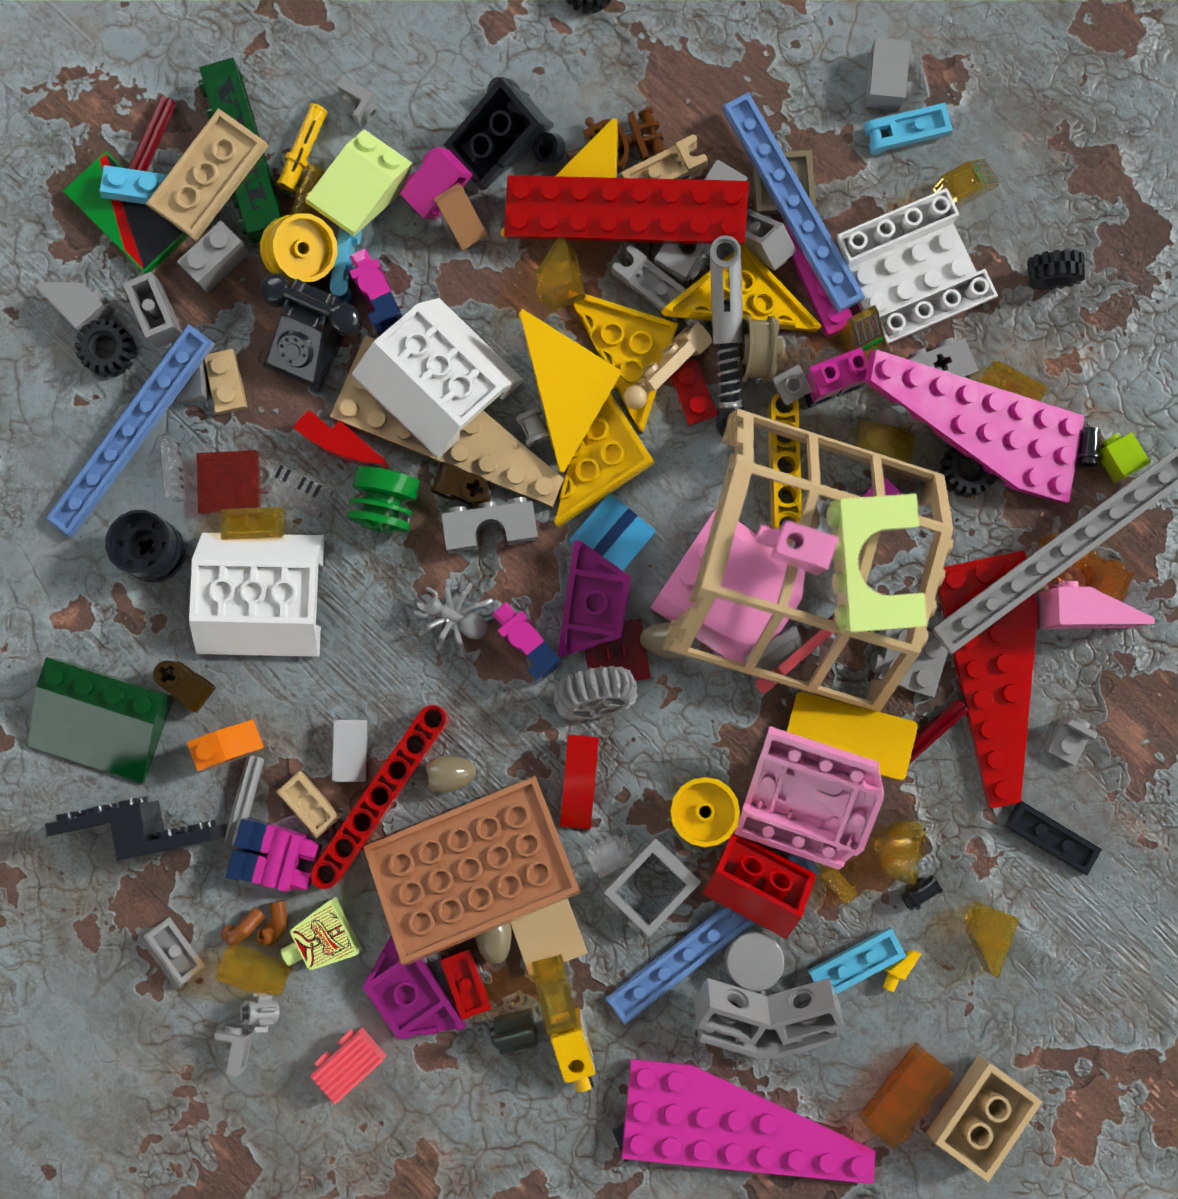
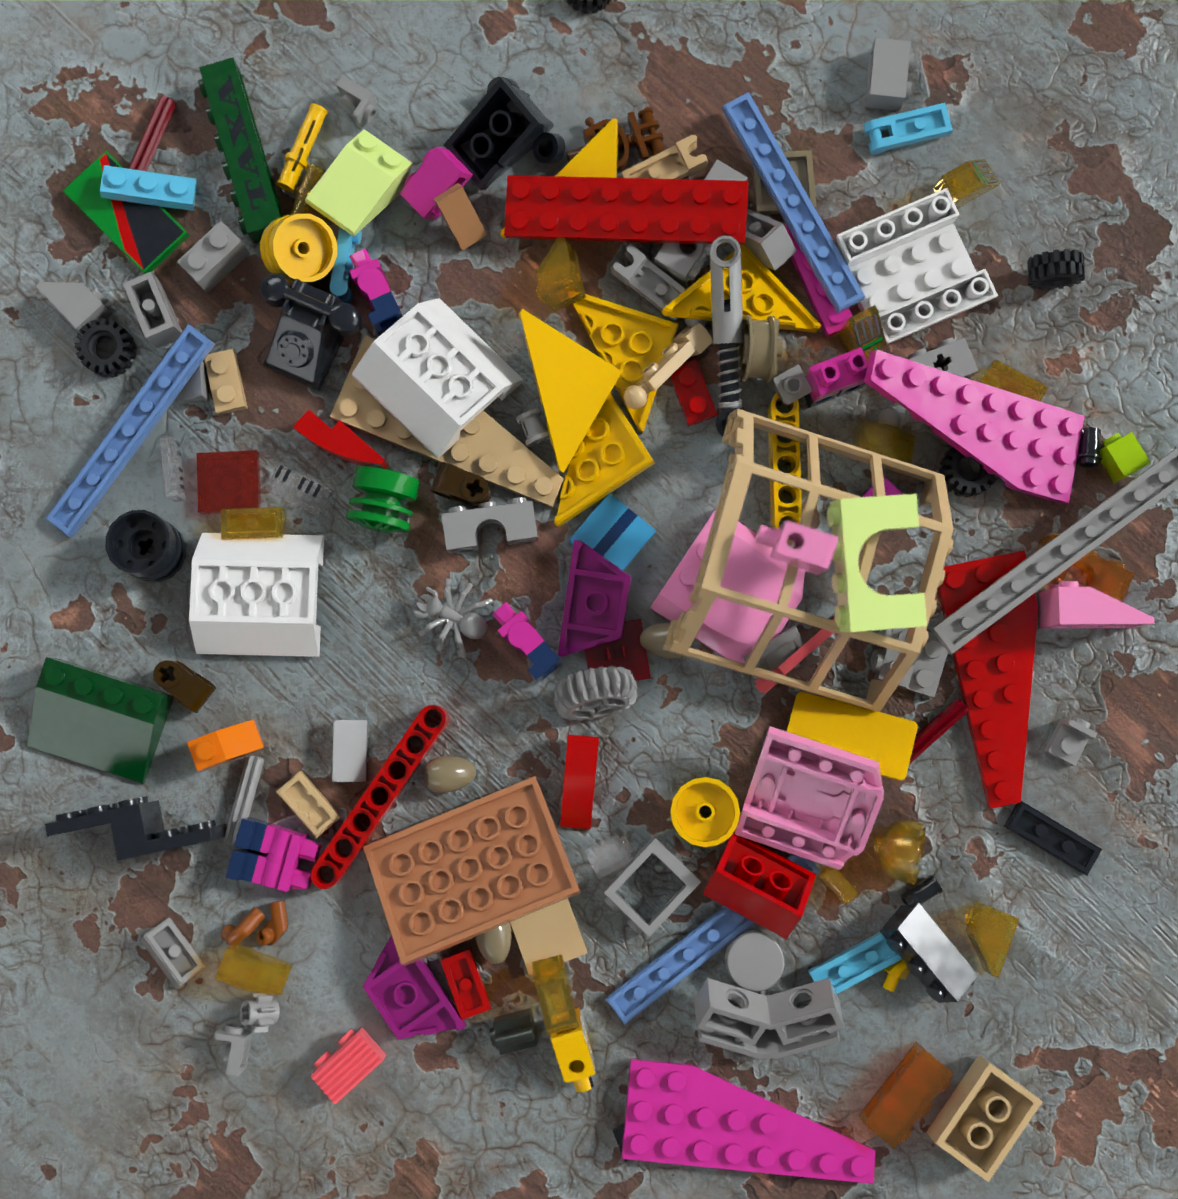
(207, 174): tan tile -> none
(322, 938): yellowish green torso -> none
(928, 953): none -> brick

